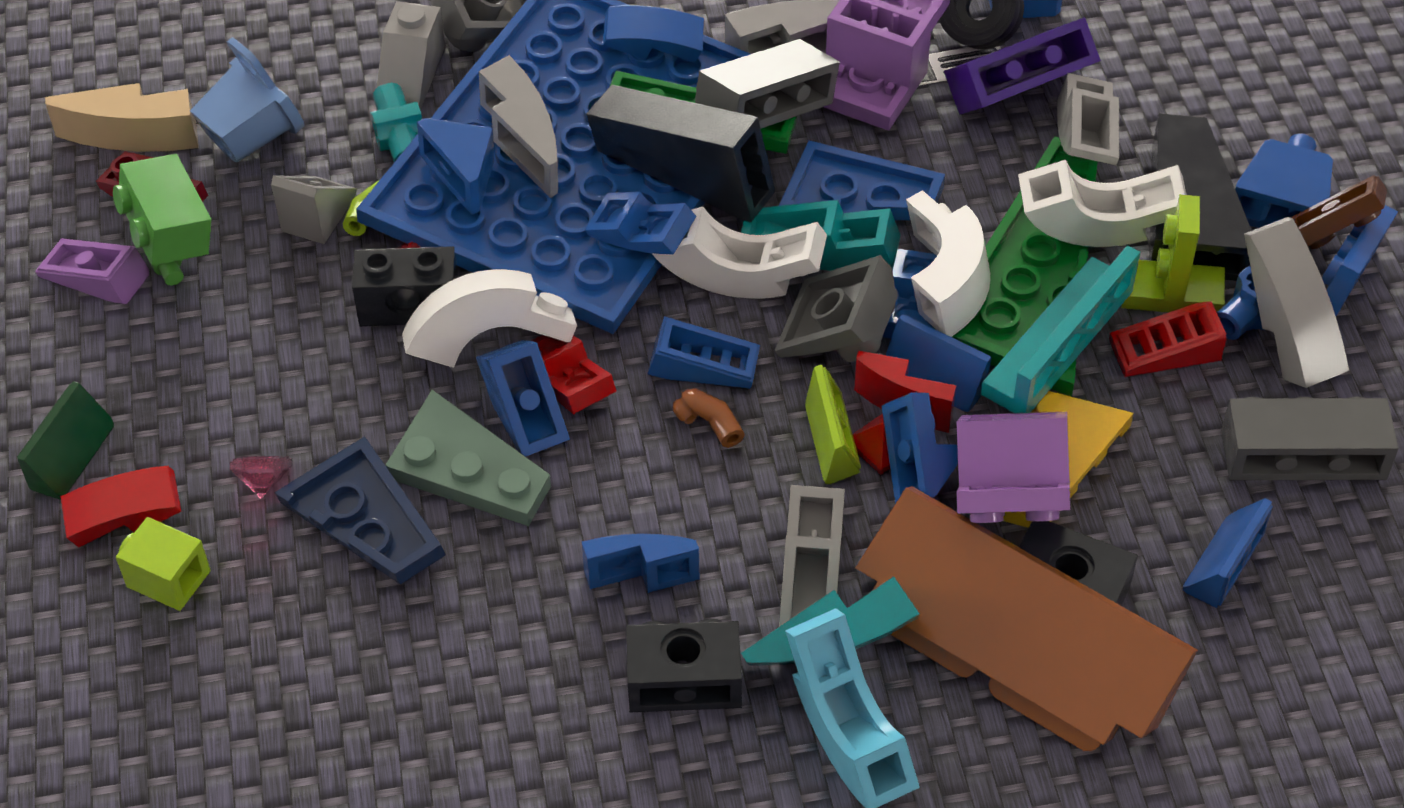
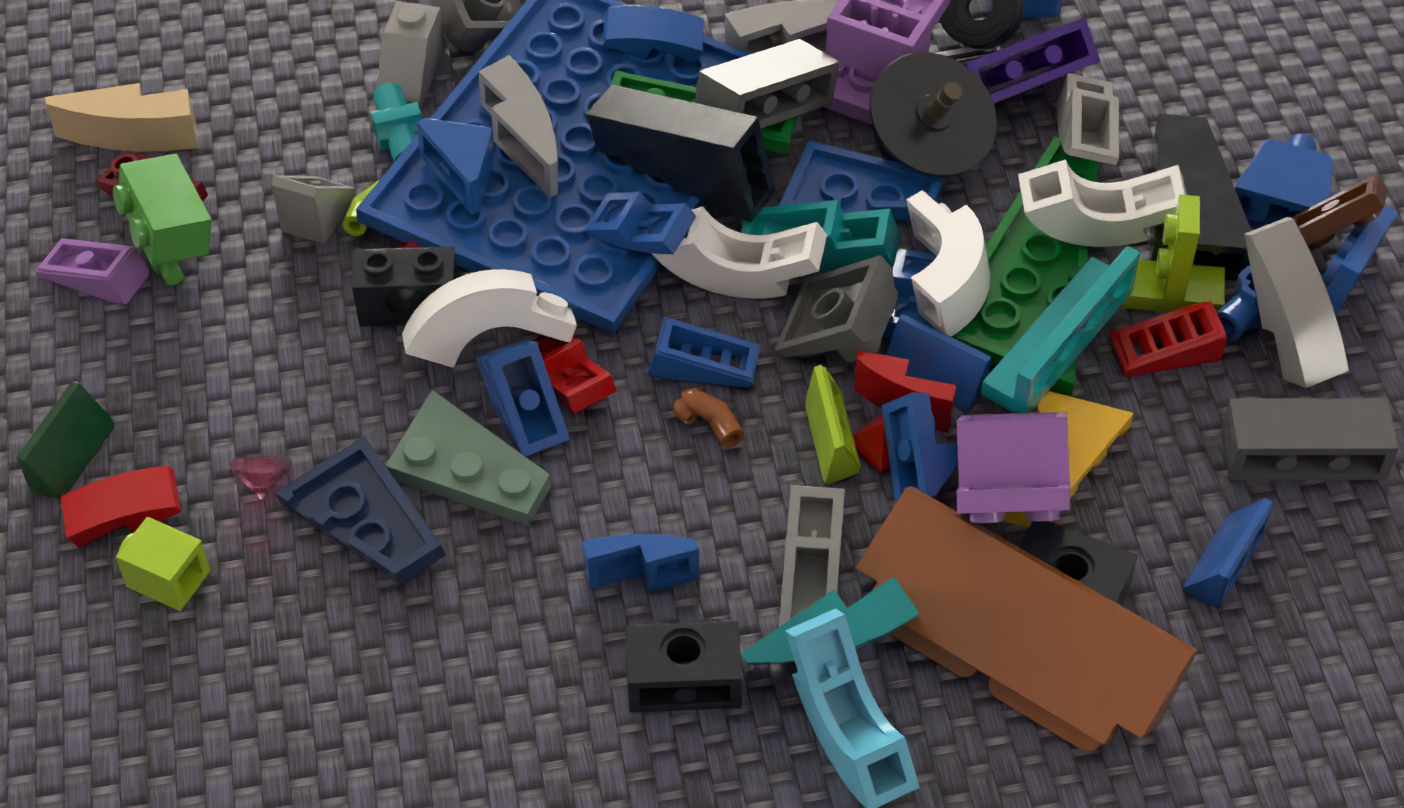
(245, 107): medium blue container -> none
(932, 115): none -> black piece

